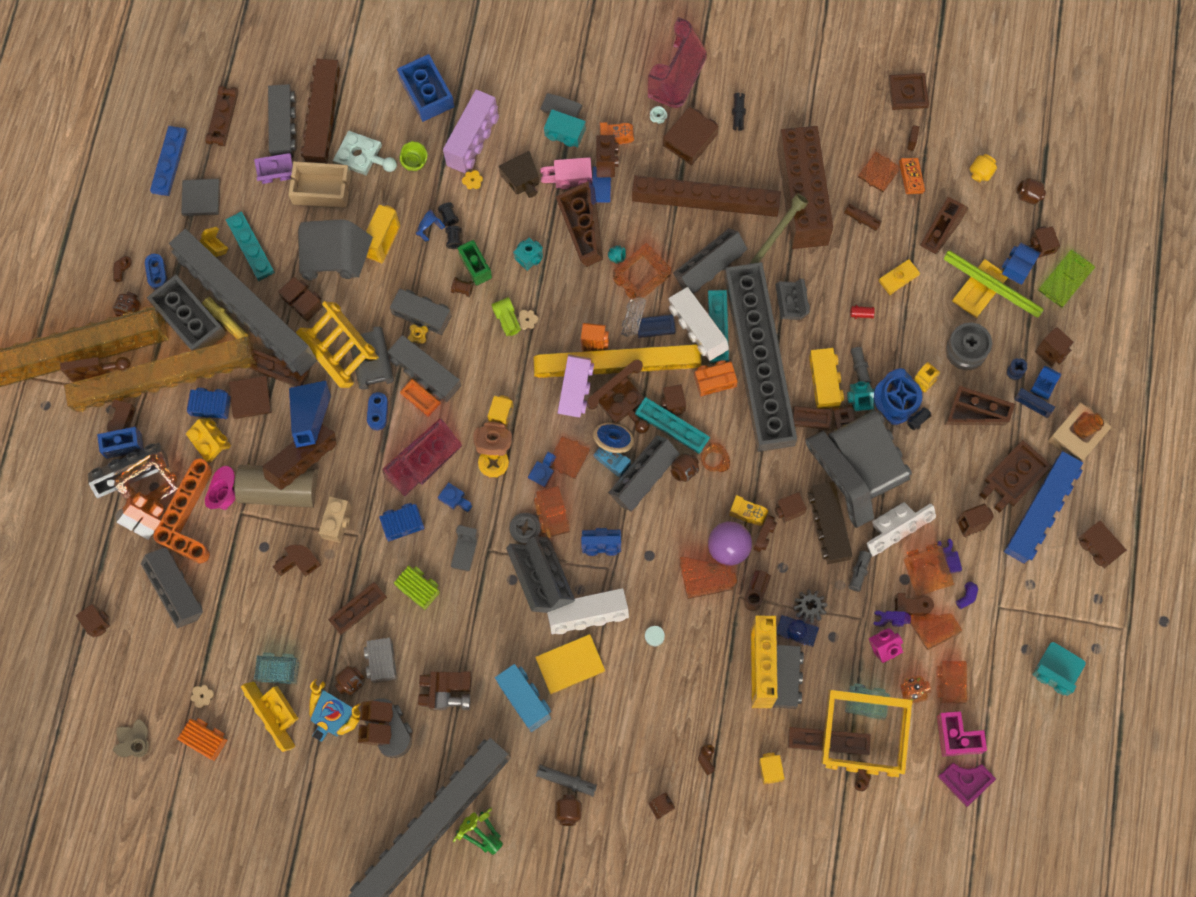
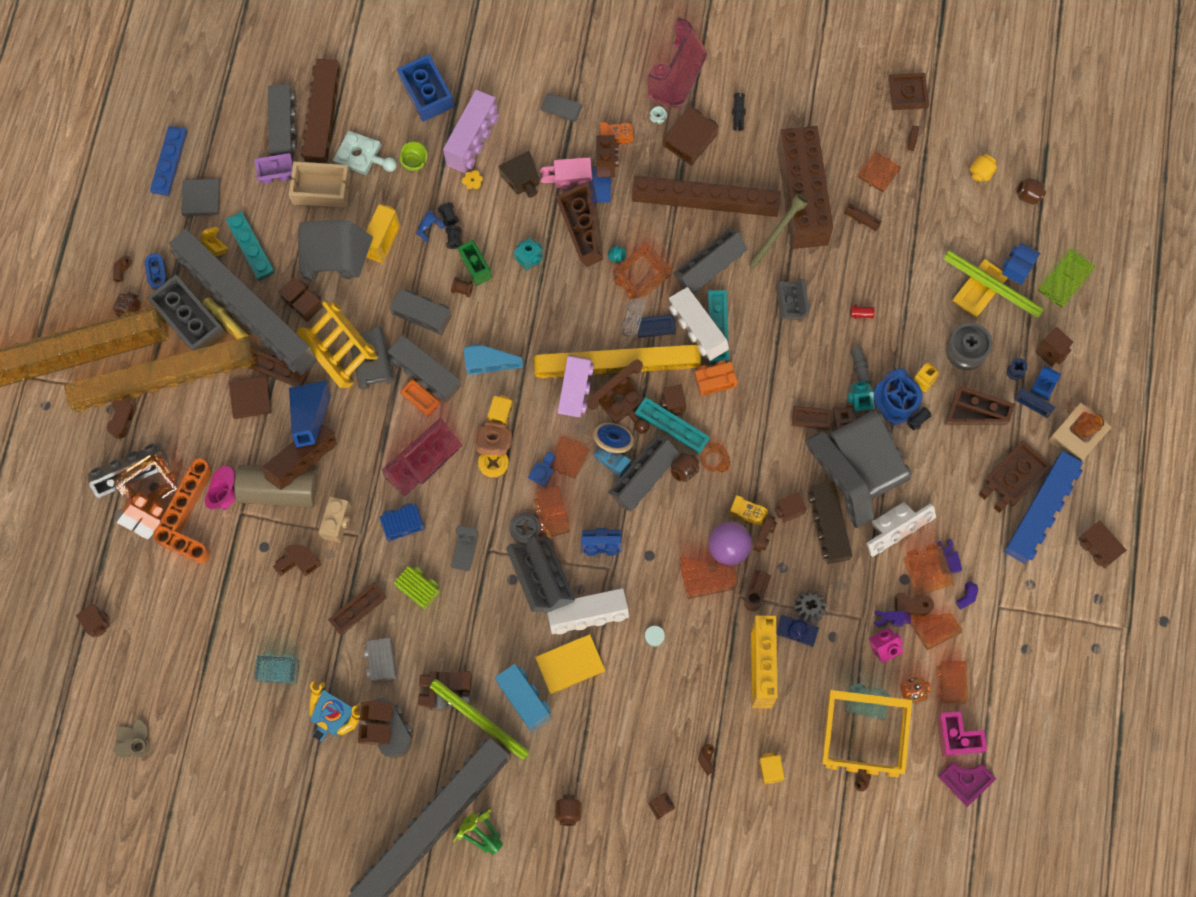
(91, 367): reddish brown plate -> none
(120, 442): blue brick -> none
(171, 587): dark grey brick -> none
(198, 692): tan plant -> none
(203, 739): orange brick -> none
(207, 438): yellow bracket -> none
(208, 403): blue brick -> none
(222, 116): reddish brown plate -> none
(274, 713): yellow bracket -> none
(349, 680): reddish brown head -> none
(377, 410): blue plate -> none
(420, 338): yellow plate -> none
(453, 497): blue plate -> none
(479, 719): none -> lime axle
(485, 359): none -> dark azure slope
(505, 312): lime piece -> none
(527, 315): tan plant -> none
(564, 128): teal brick -> none
(566, 780): dark grey pin -> none
(594, 337): orange brick -> none
(760, 357): dark grey brick -> none
(788, 677): dark grey brick -> none
(825, 378): yellow brick -> none
(839, 743): reddish brown plate -> none
(860, 571): dark grey pin -> none
(899, 277): yellow plate -> none
(912, 176): orange tile -> none
(944, 225): reddish brown slope -> none
(974, 520): reddish brown brick -> none
(1045, 241): reddish brown brick -> none
(1059, 669): teal bracket -> none

